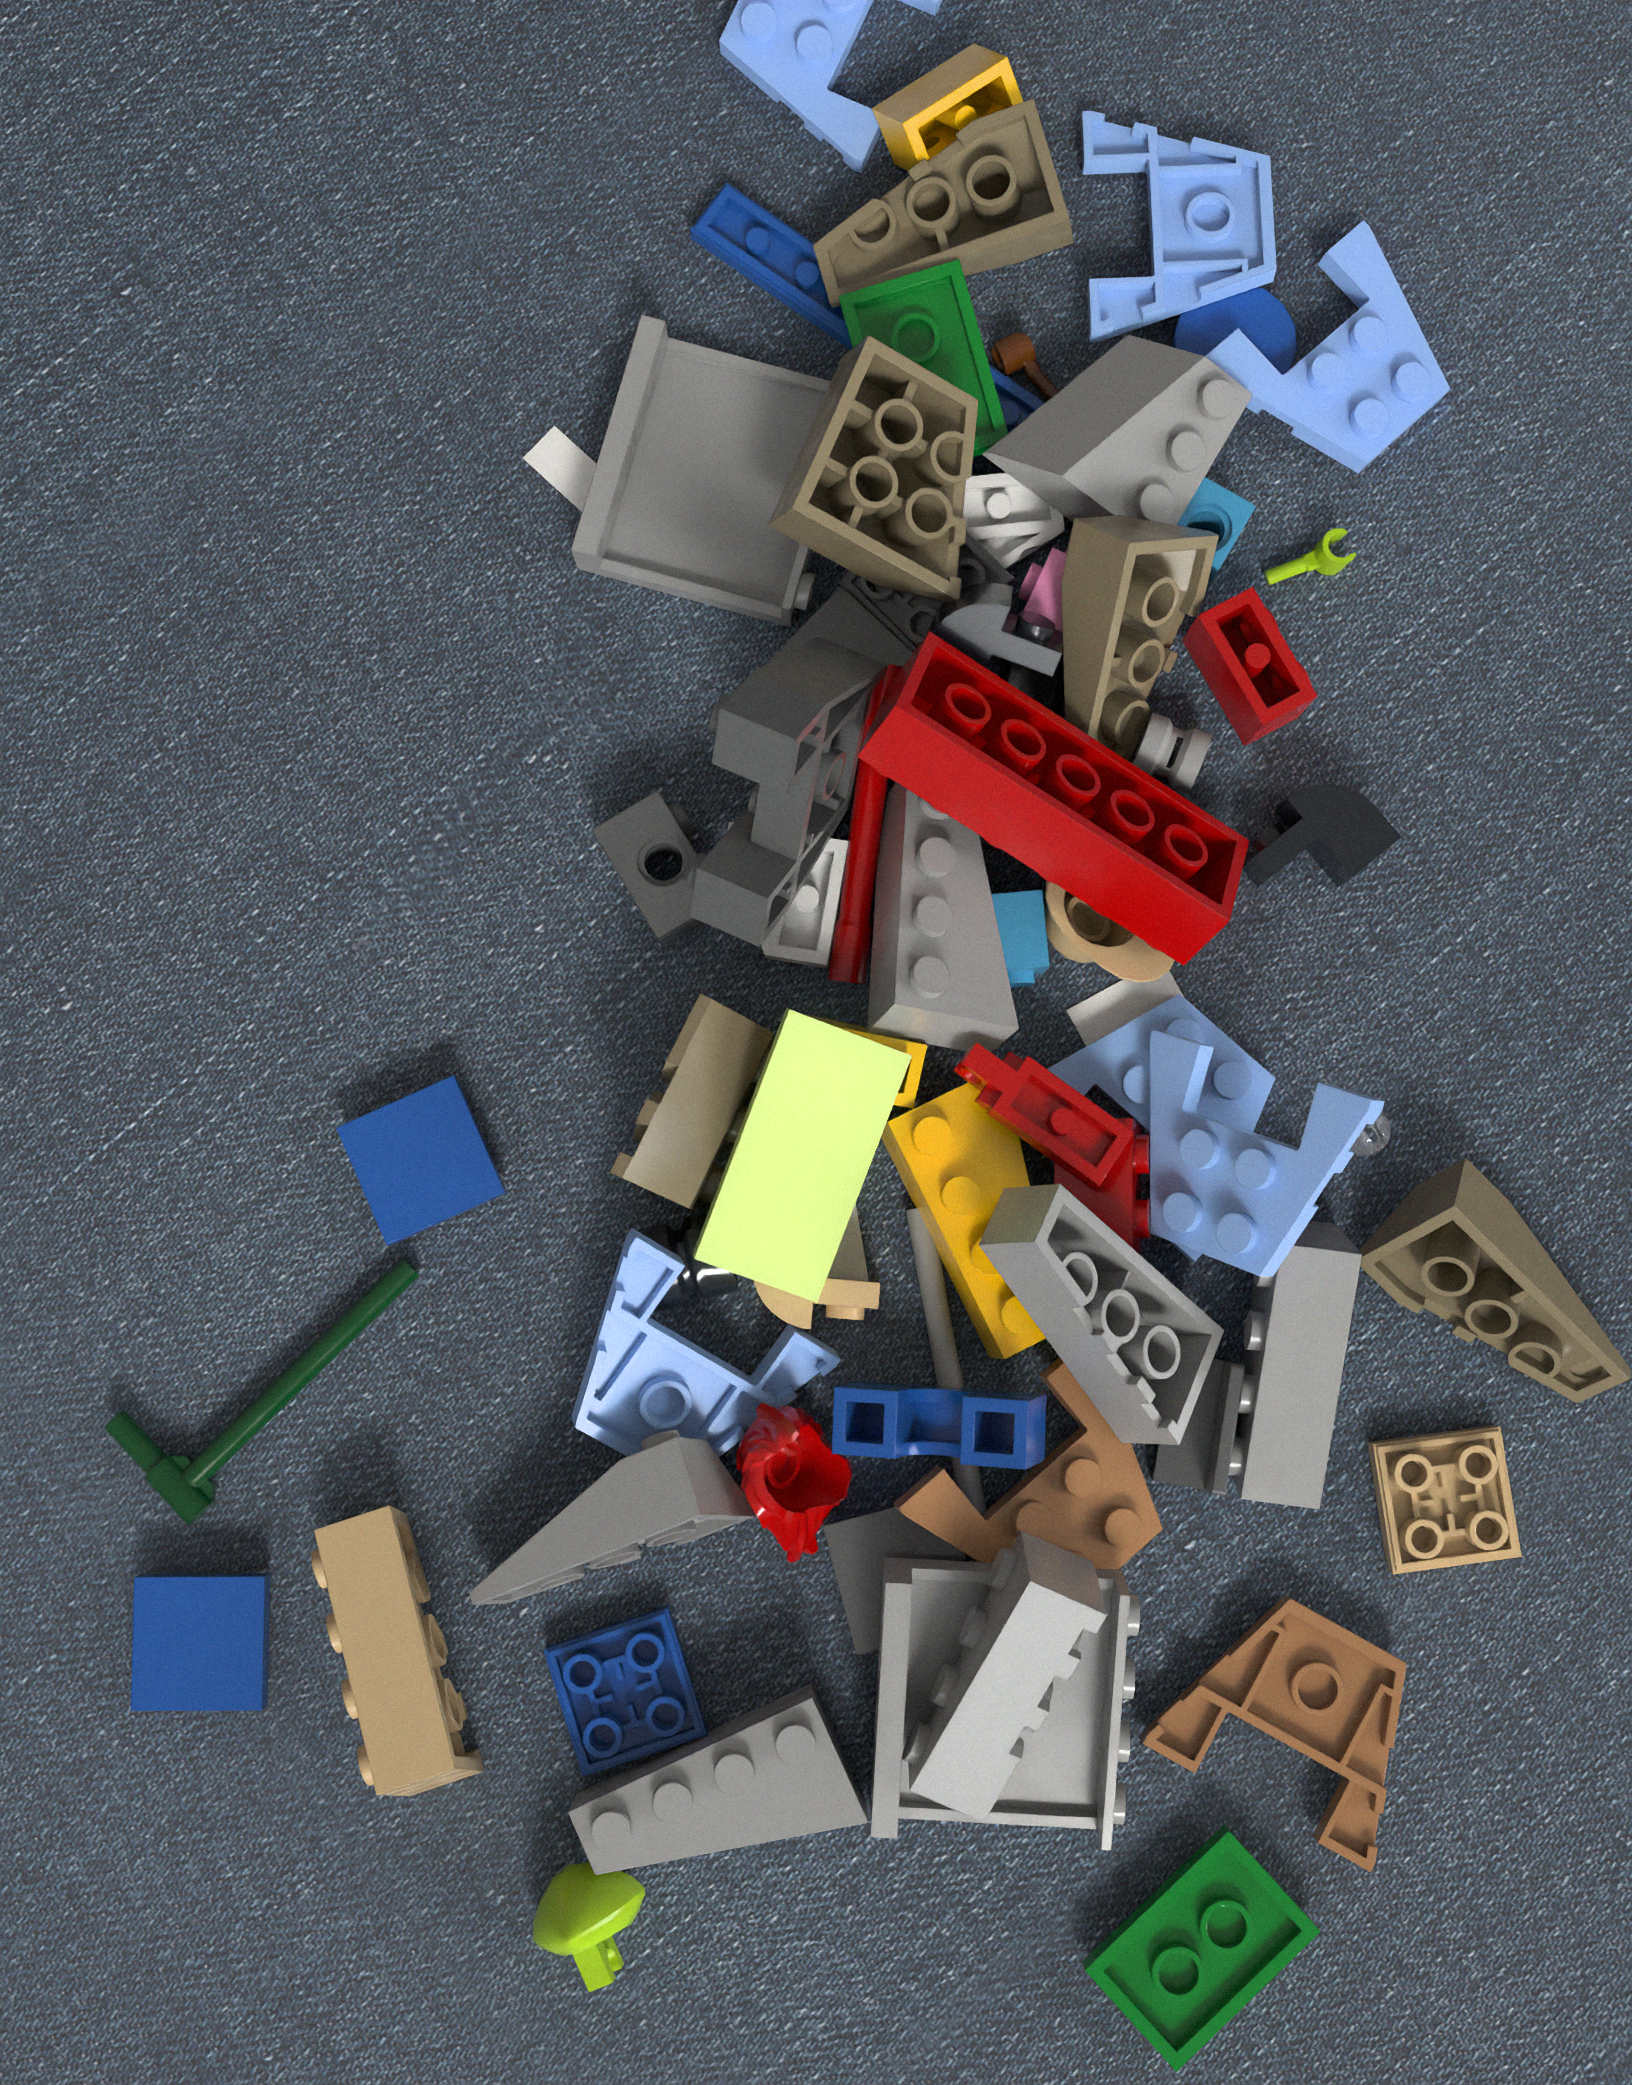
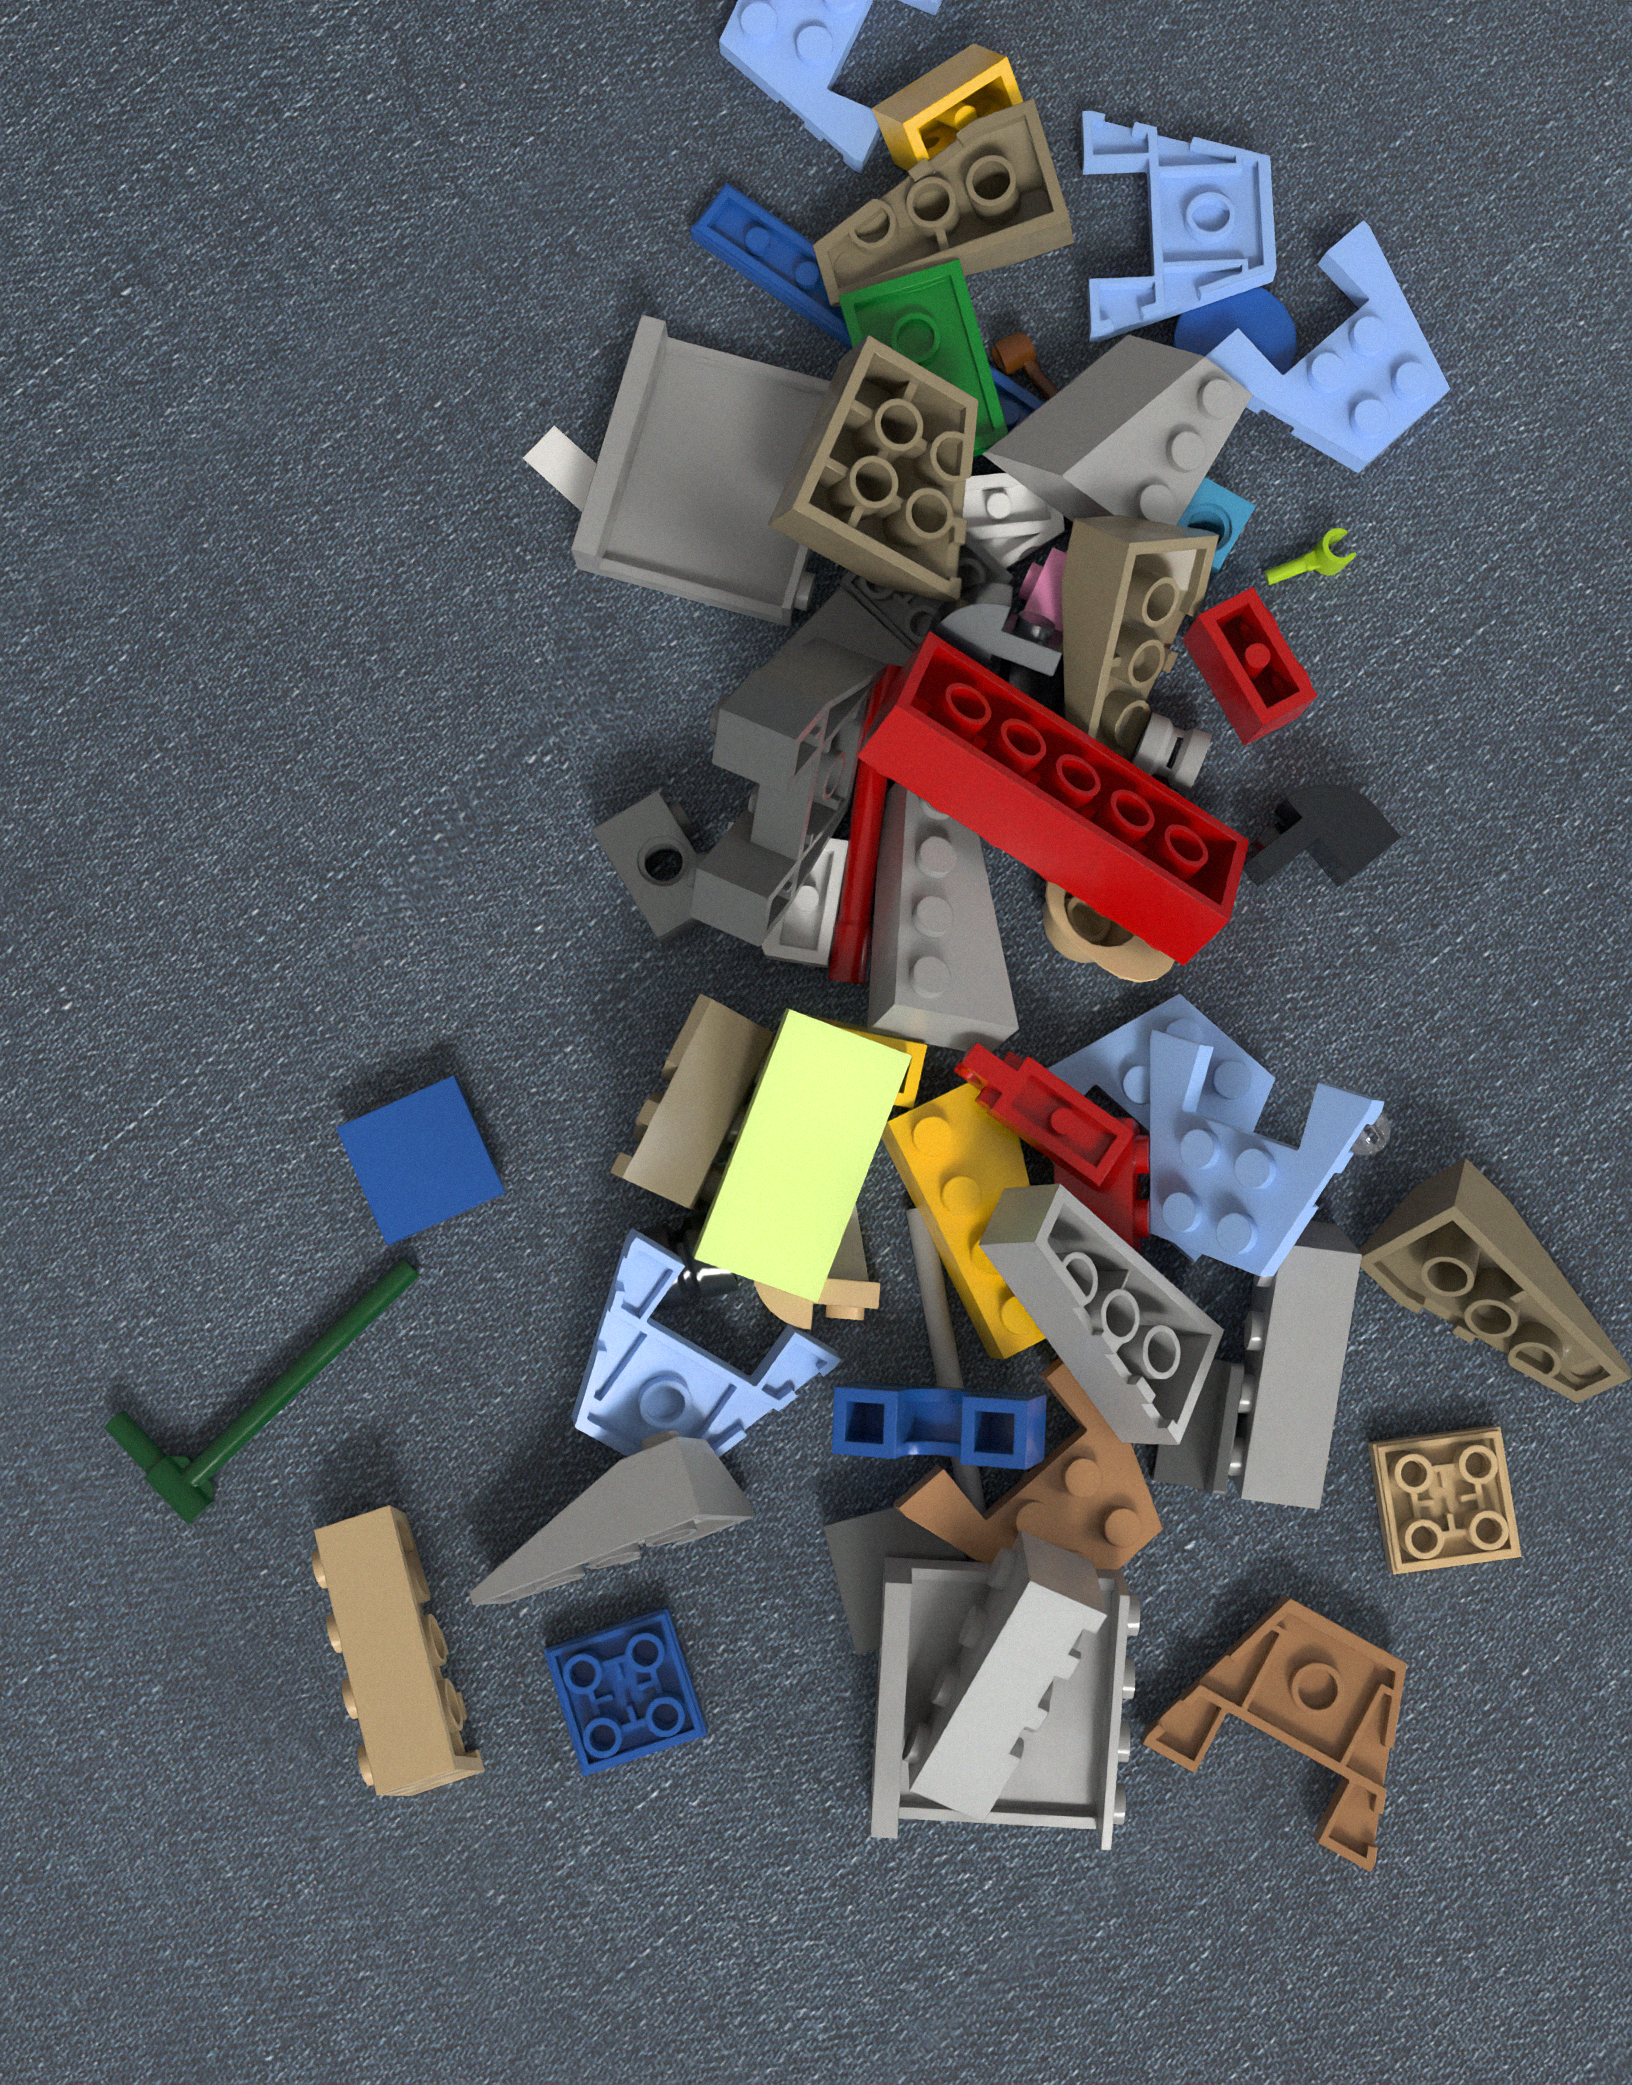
(200, 1642): blue tile -> none
(581, 1916): lime piece -> none
(736, 1787): light grey wedge -> none
(791, 1476): red hair -> none
(1022, 935): dark azure brick -> none
(1120, 1005): white sticker -> none
(1200, 1948): green plate -> none

